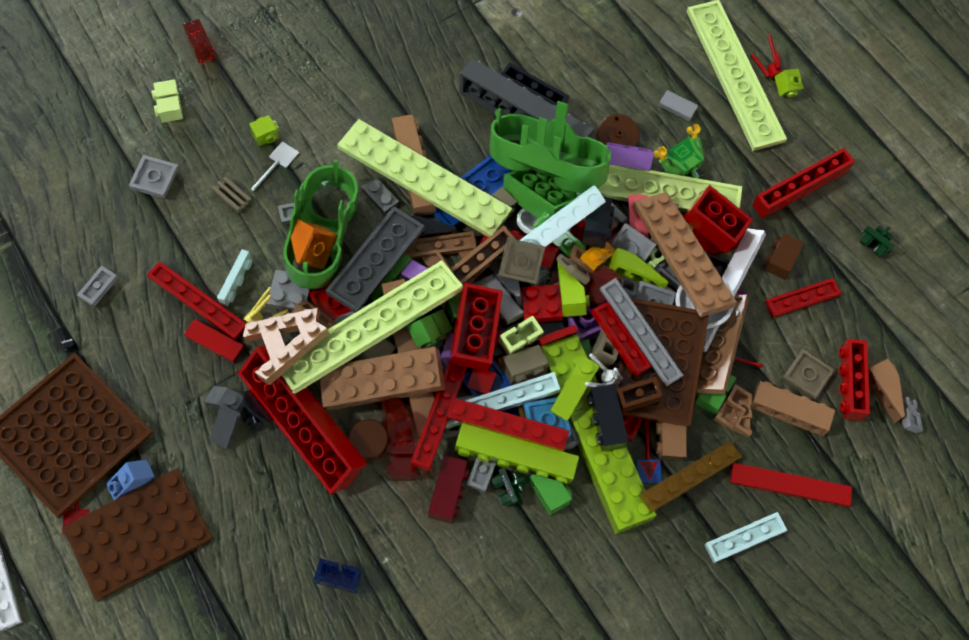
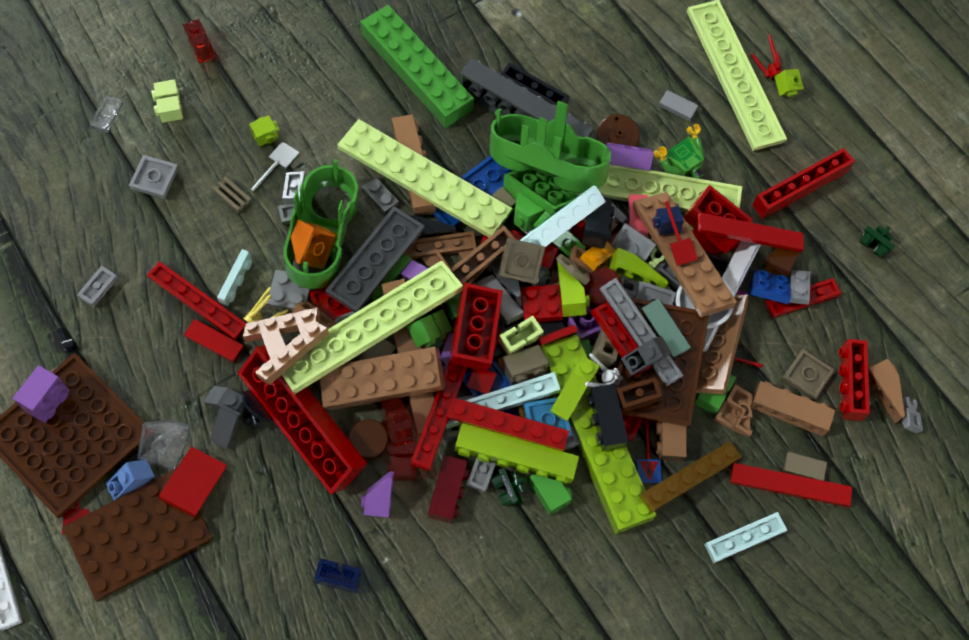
(41, 394): none -> medium lavender brick
(106, 114): none -> clear plate
(163, 442): none -> clear slope
(192, 481): none -> red tile
(292, 182): none -> light grey plate
(378, 497): none -> medium lavender slope
(417, 66): none -> bright green brick
(526, 213): none -> bright green slope
(646, 355): none -> dark grey slope
(663, 223): none -> dark blue brick
(665, 327): none -> sand green tile
(683, 249): none -> red piece
(750, 232): none -> red tile
(770, 286): none -> blue plate
(800, 287): none -> light grey plate
(804, 466): none -> dark tan tile

